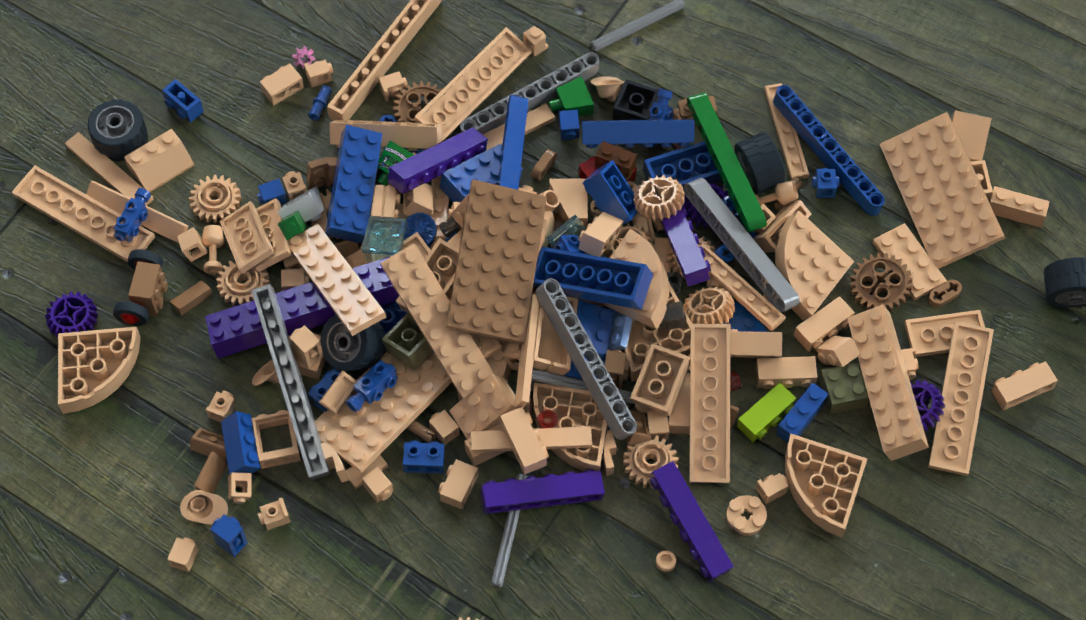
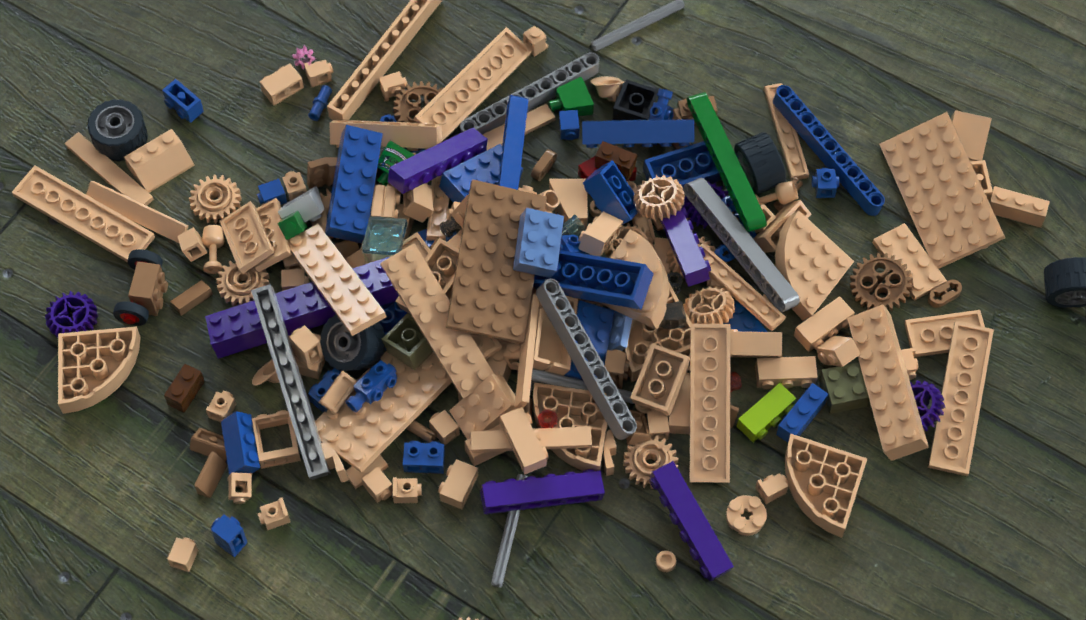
(132, 217): blue brick -> none
(184, 388): none -> reddish brown brick
(203, 507): light nougat piece -> none
(401, 495): none -> light nougat brick
(423, 224): blue wheel -> none
(538, 242): none -> medium blue brick
(1024, 385): light nougat brick -> none

